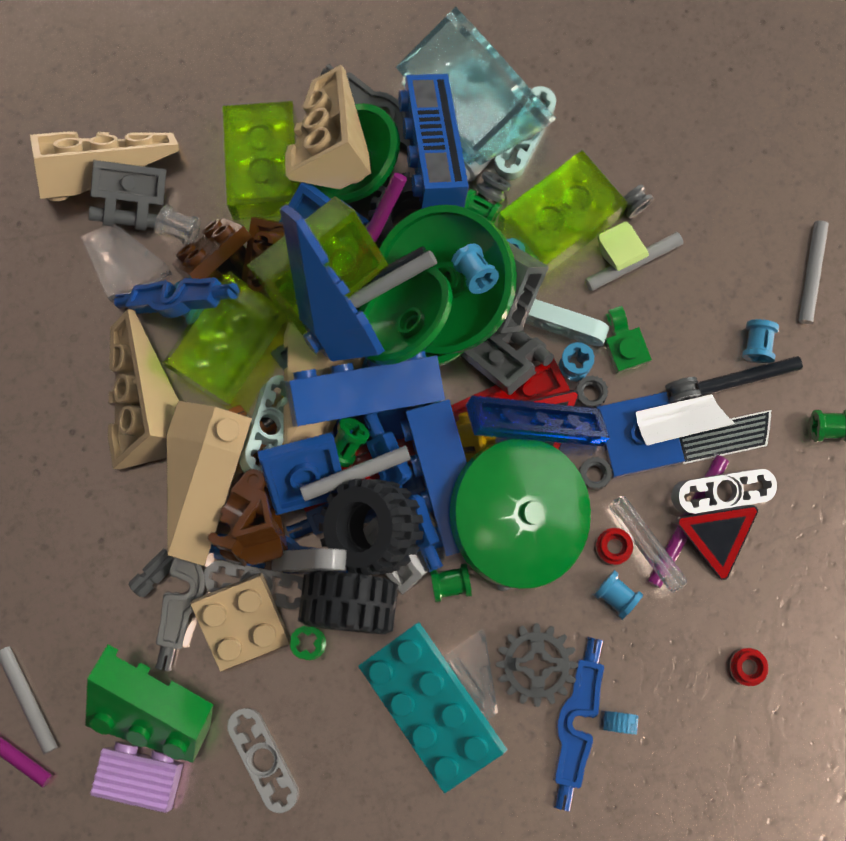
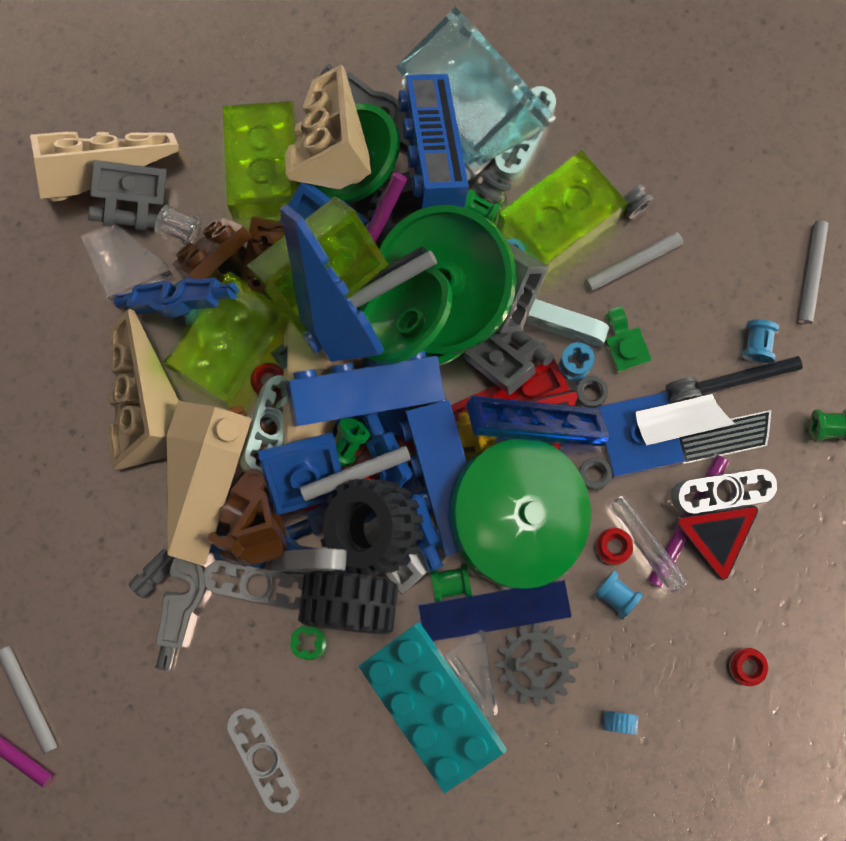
(137, 777): lavender brick -> none
(144, 710): green wedge -> none
(240, 622): tan plate -> none
(263, 371): none -> red plate
(478, 273): dark azure bush -> none
(495, 611): none -> clear blue plate
(576, 744): blue piece -> none
(621, 246): yellowish green slope -> none

